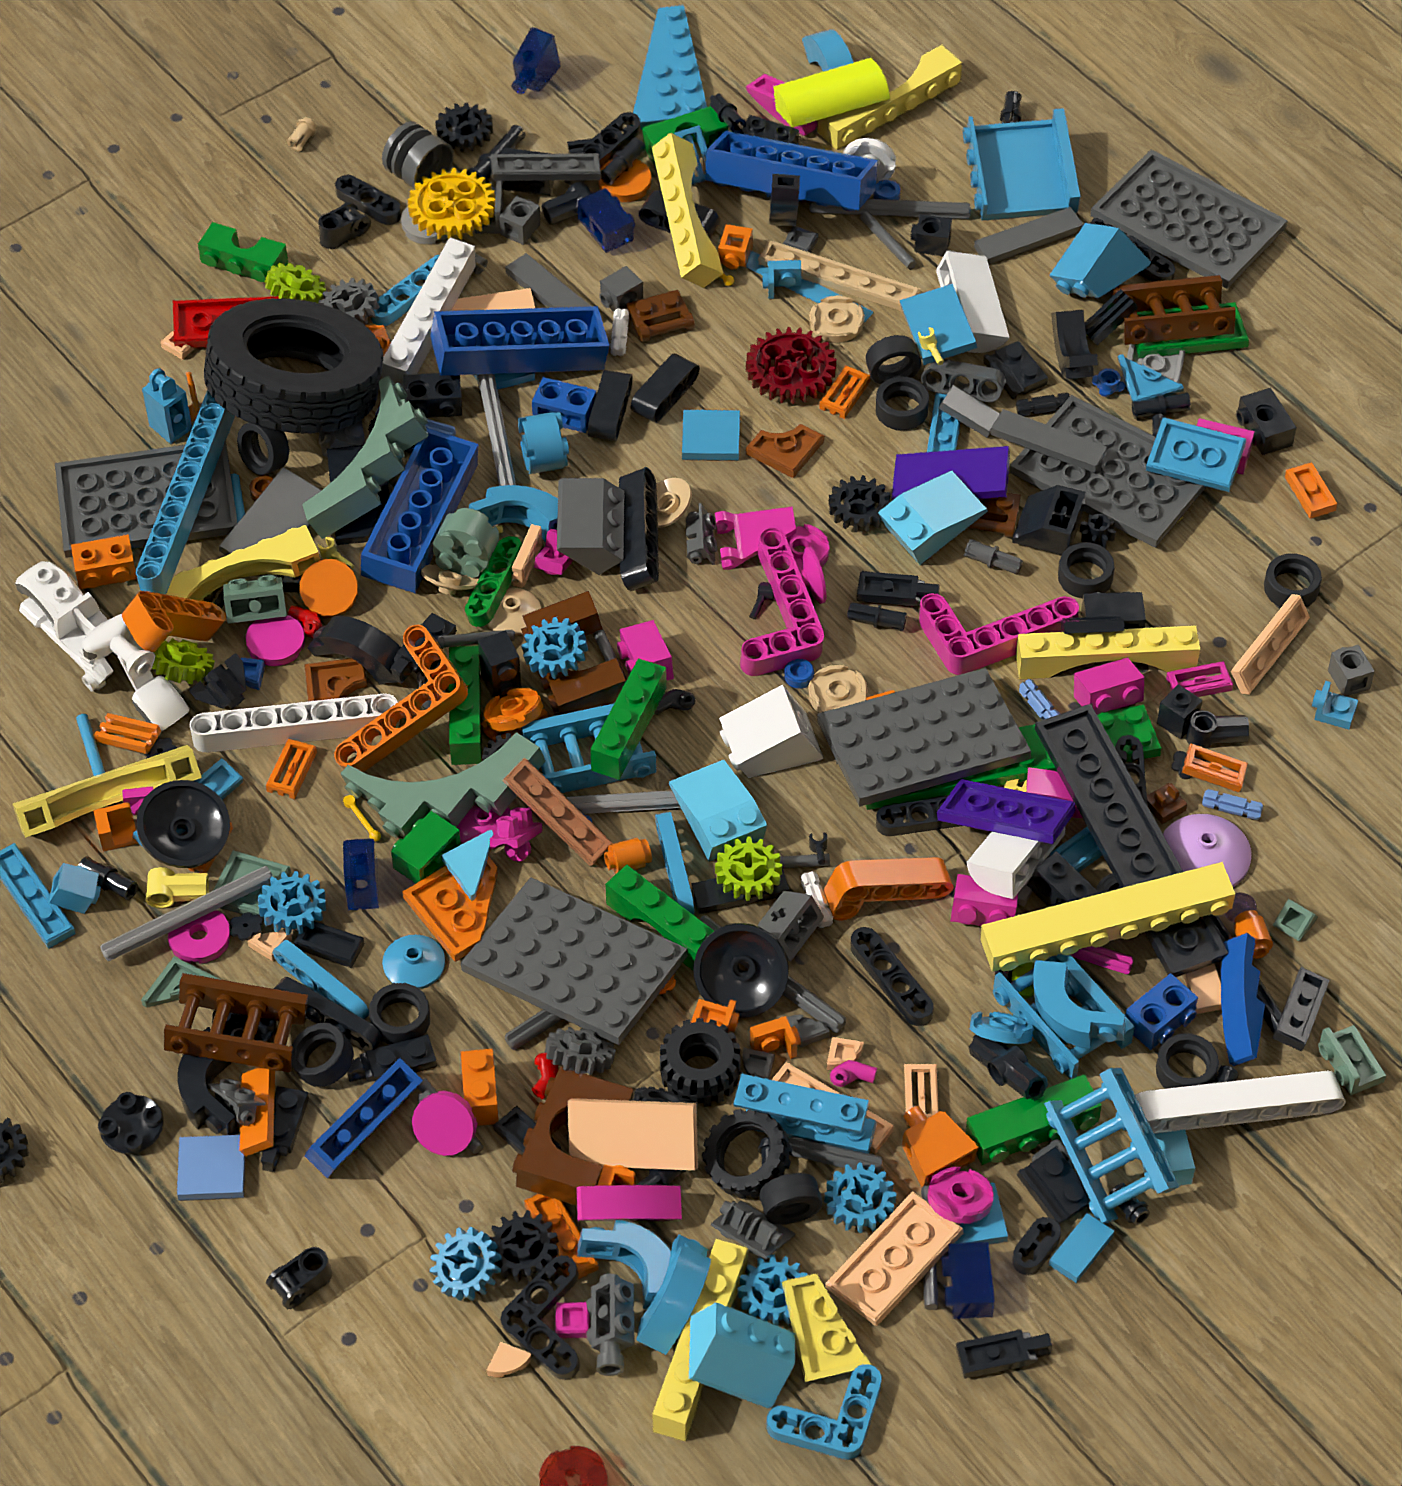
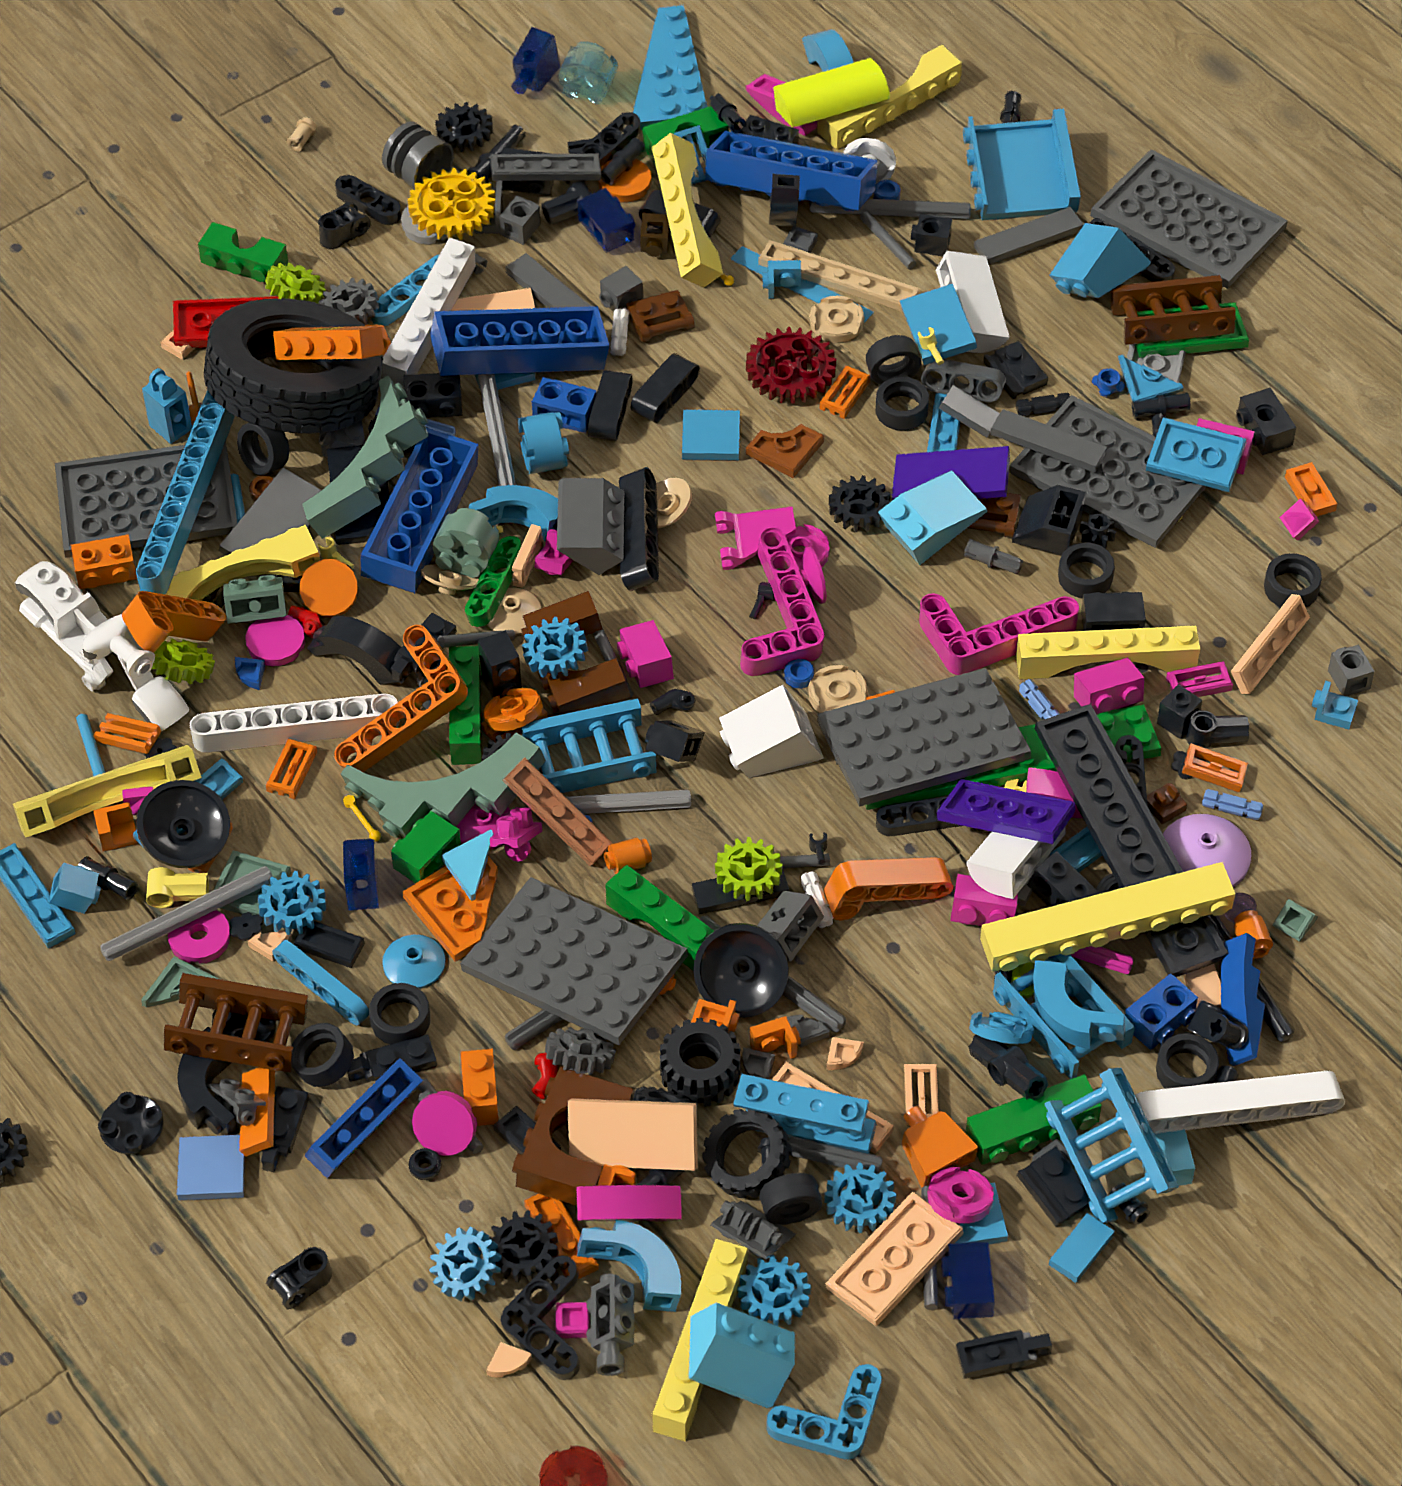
(223, 685): black brick -> none
(322, 1010): black beam -> none
(329, 343): none -> orange brick
(334, 679): dark orange tile -> none
(423, 1156): none -> black plate
(587, 72): none -> clear light blue brick
(628, 719): green brick -> none
(654, 240): none -> dark brown brick
(674, 740): none -> black brick
(674, 861): dark azure beam -> none
(676, 1296): dark azure arch -> none
(701, 526): dark grey hinge -> none
(718, 808): medium azure slope -> none
(733, 252): orange brick -> none
(820, 1333): light yellow wing -> none
(851, 1071): dark pink arm -> none
(877, 616): black axle -> none
(889, 977): black beam -> none
(893, 588): black hinge -> none
(1042, 1249): black beam -> none
(1072, 345): black arch -> none
(1092, 624): black tile -> none
(1109, 317): black tile -> none
(1218, 1026): none -> black piece
(1299, 519): none -> dark pink tile
(1301, 1009): tile -> none
(1351, 1059): sand green bracket -> none

